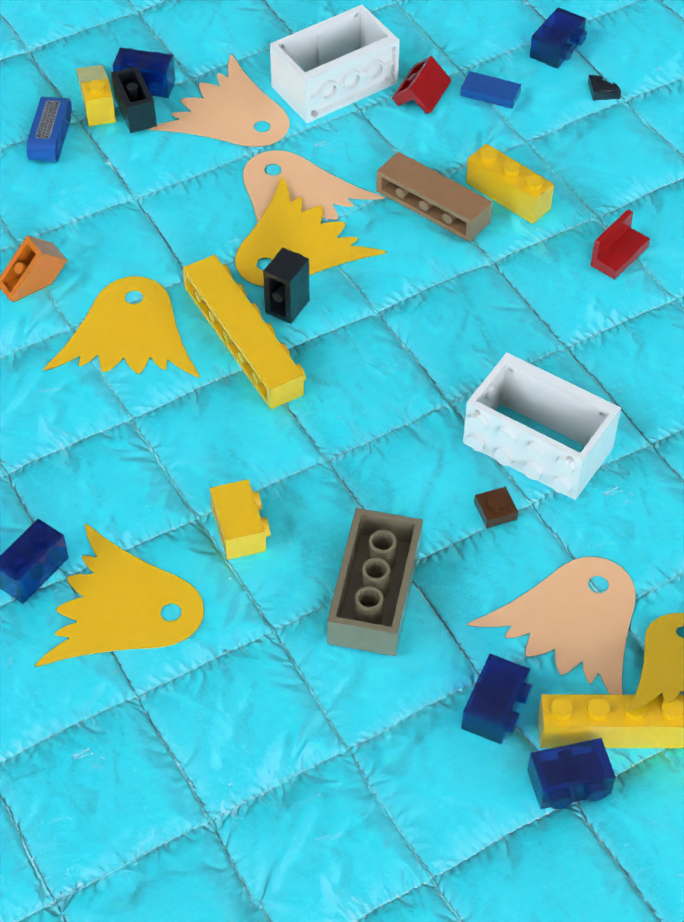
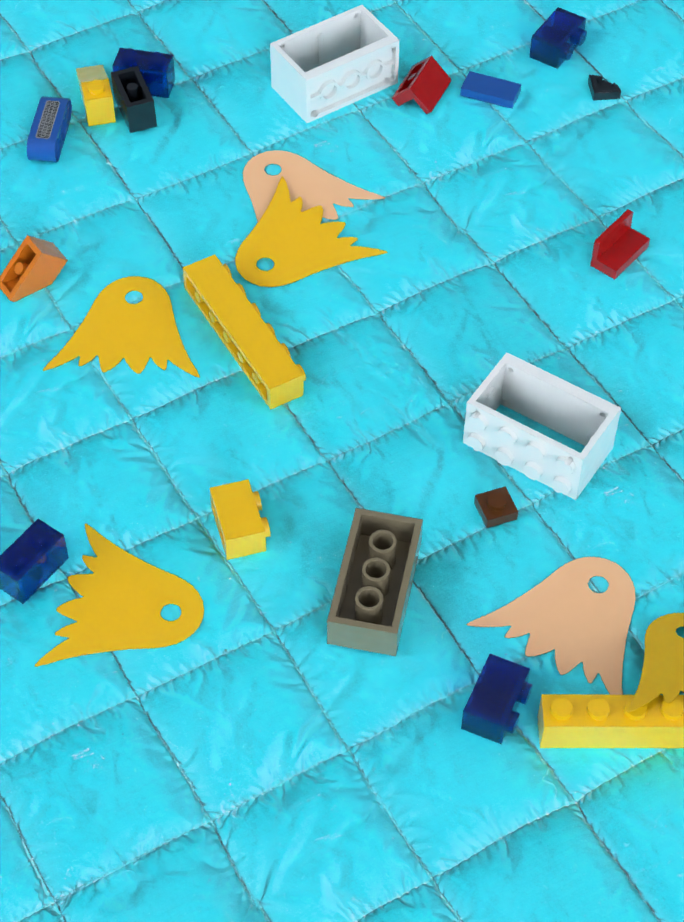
(230, 112): light nougat piece -> none
(286, 285): black brick -> none
(434, 196): medium nougat brick -> none
(509, 183): yellow brick -> none
(571, 774): clear blue brick -> none

